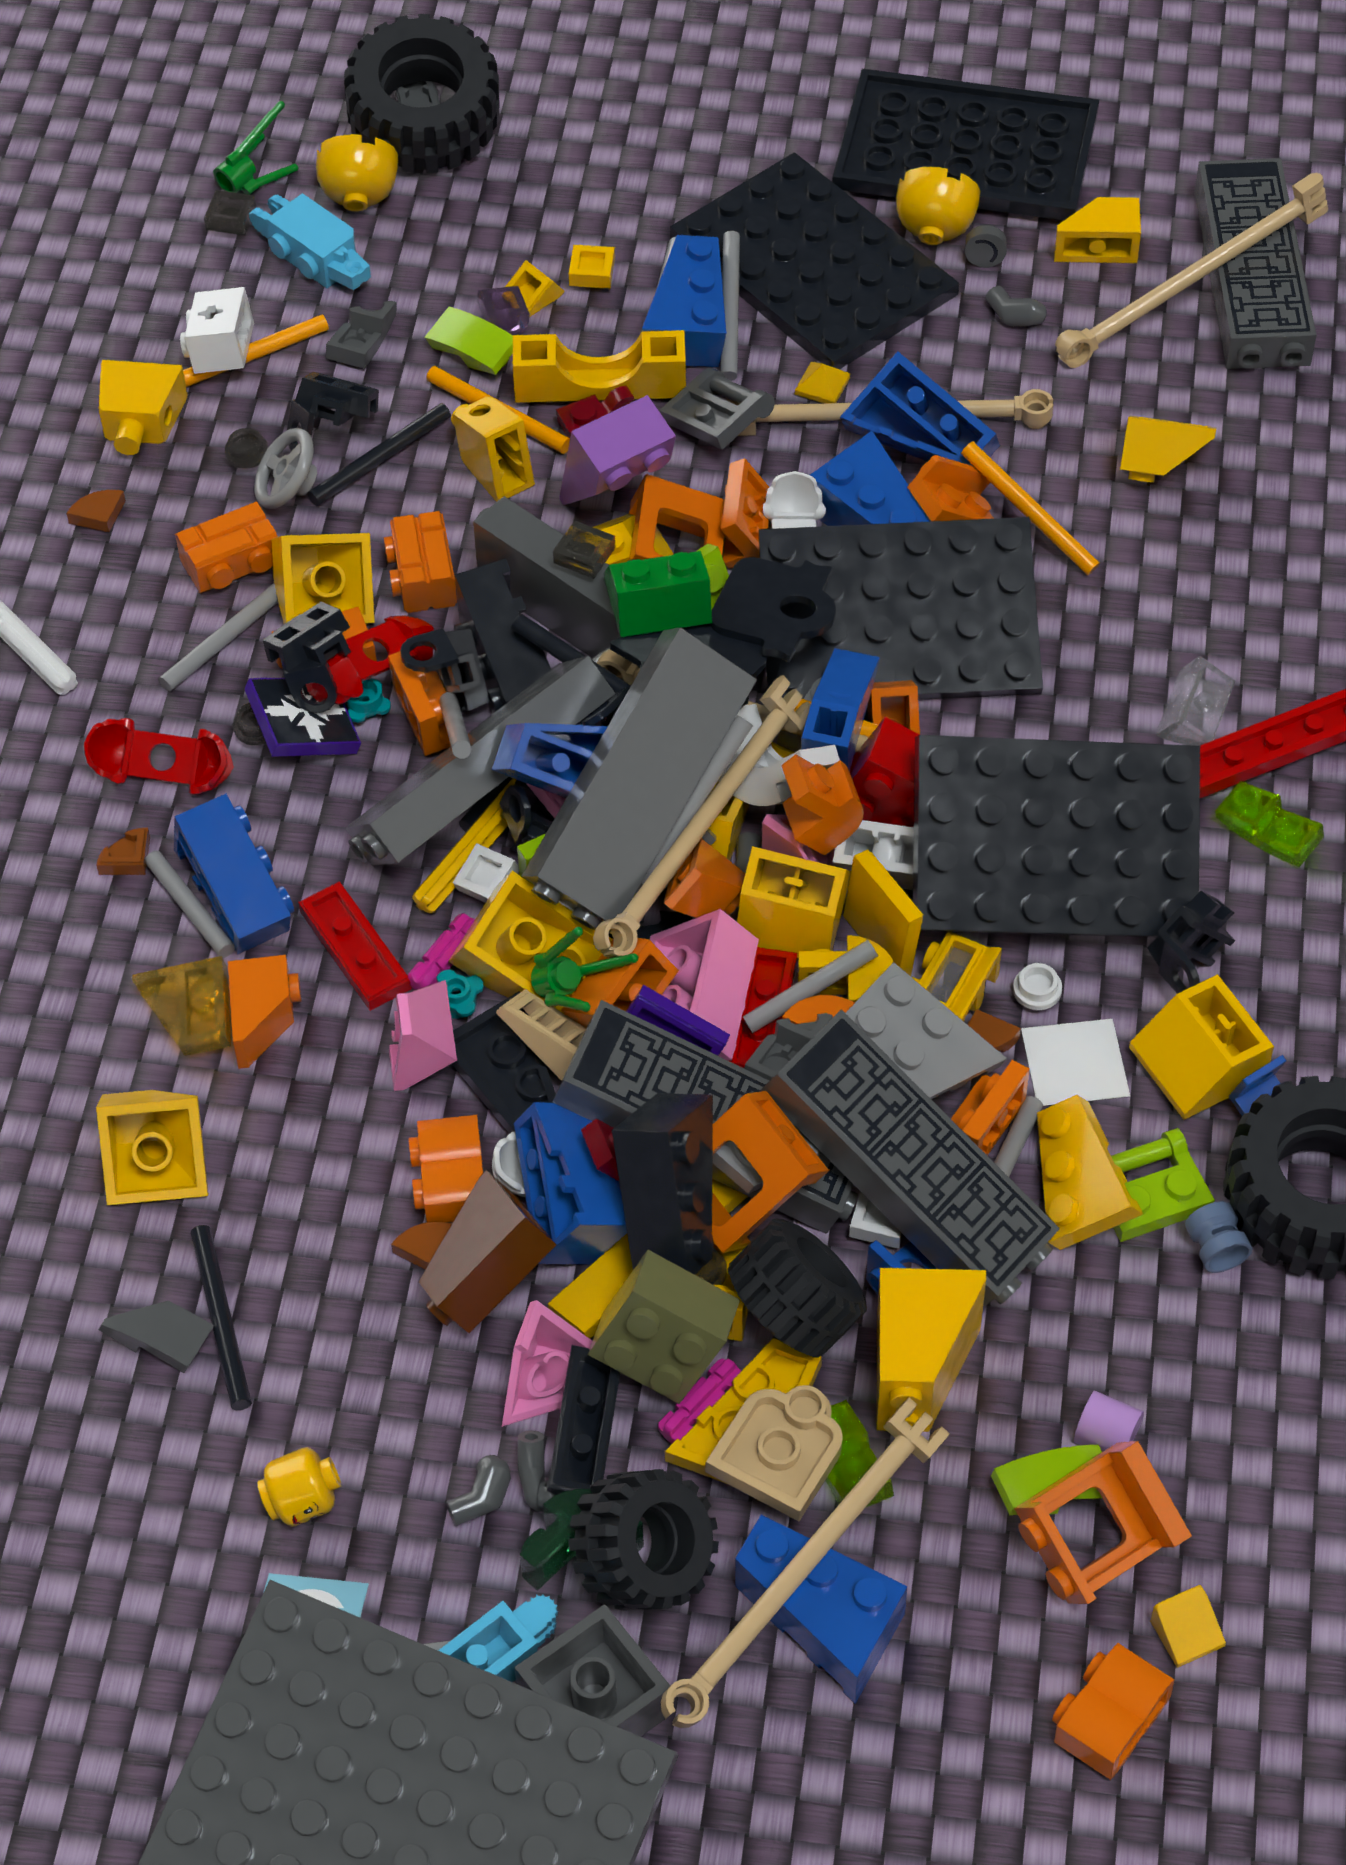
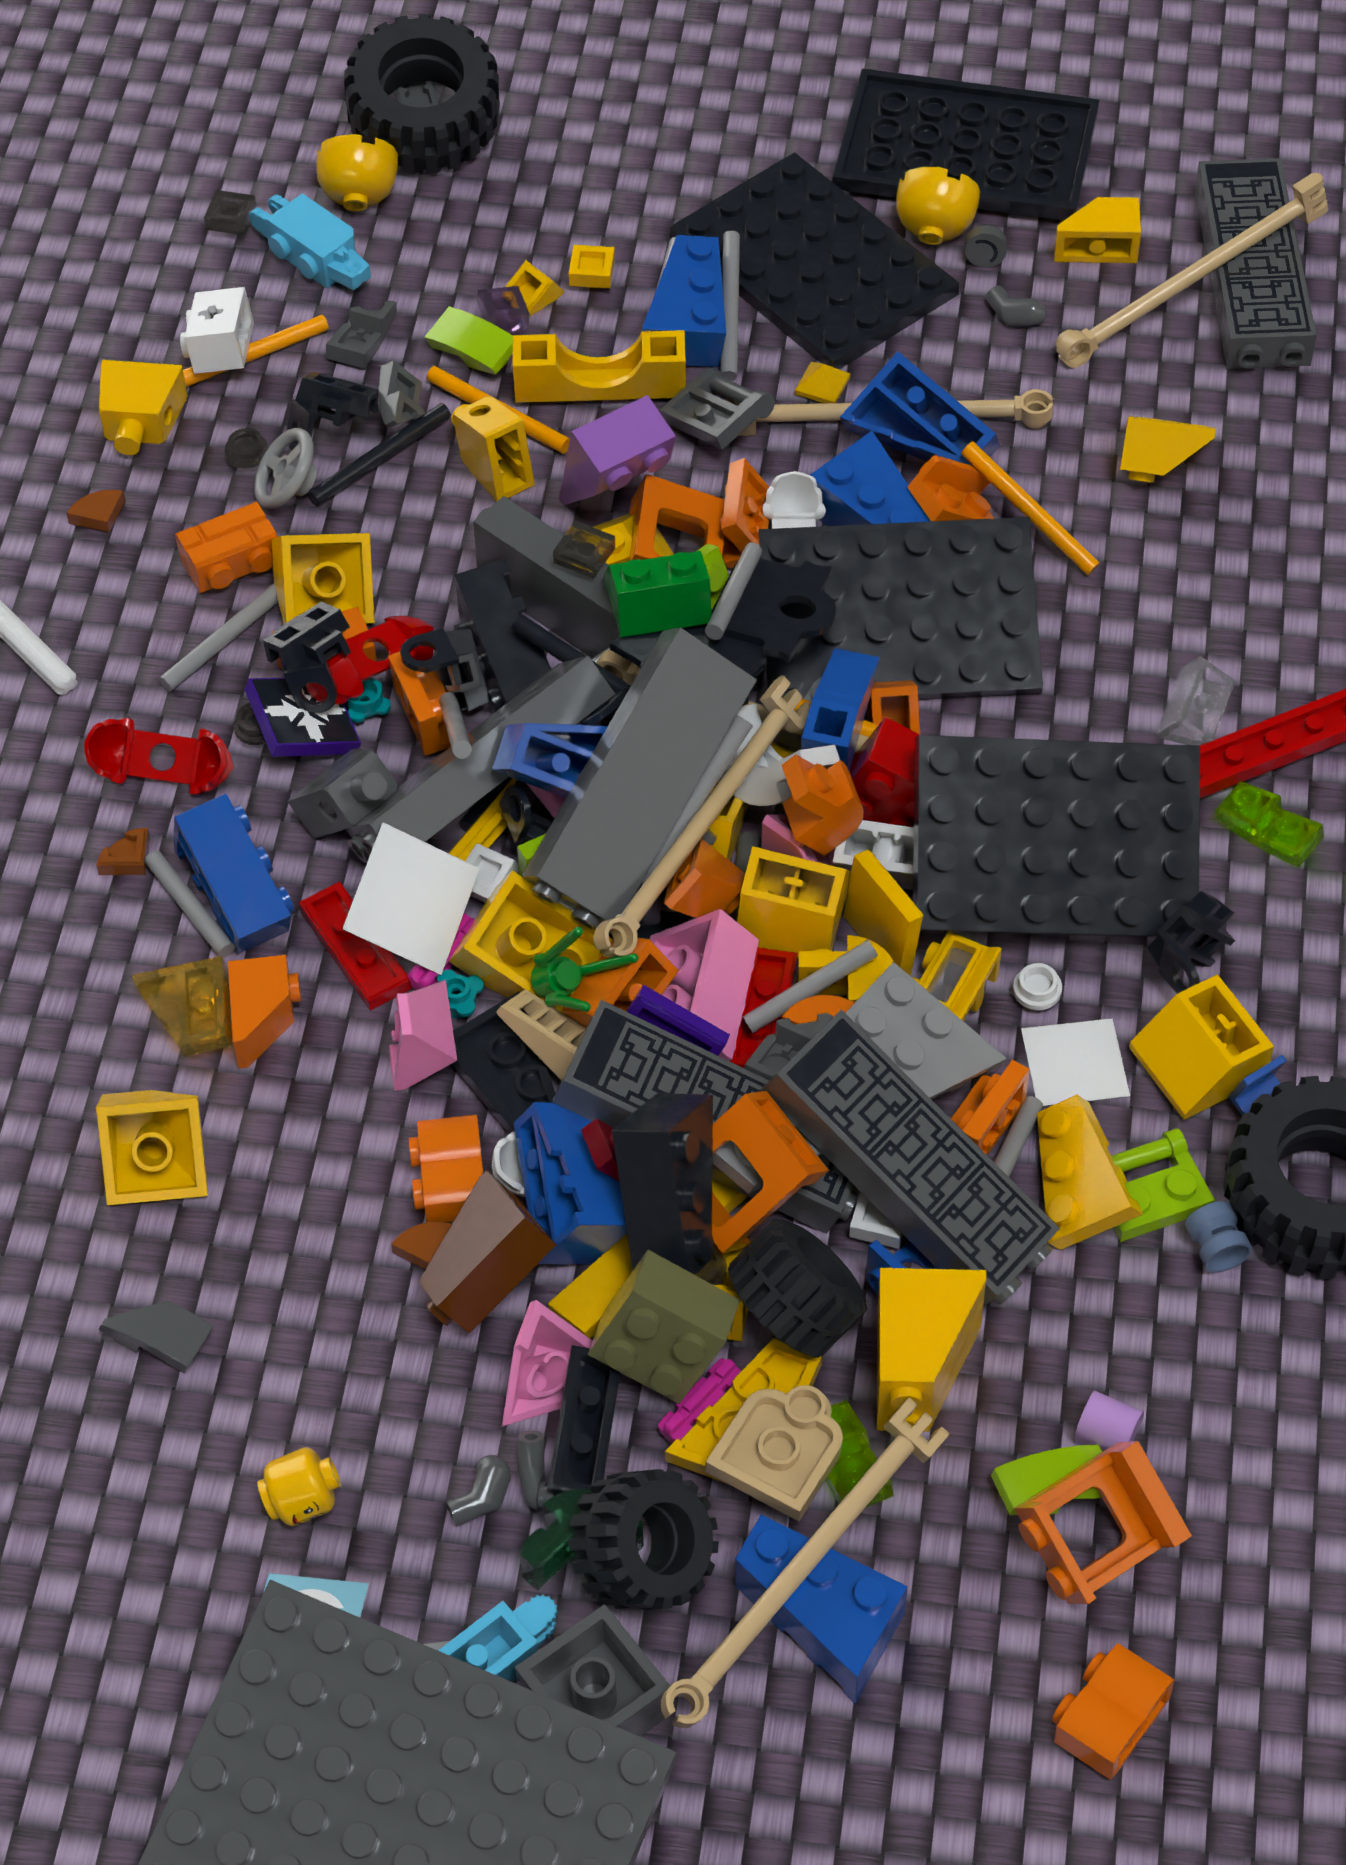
(221, 1318): black bar -> none
(238, 169): green plant -> none
(351, 787): none -> dark grey torso
(398, 394): none -> dark grey slope
(411, 898): none -> white sticker
(422, 561): orange brick -> none
(589, 409): dark red plate -> none
(733, 591): none -> light grey bar
(994, 1030): dark orange tile -> none
(1187, 1626): yellow slope -> none

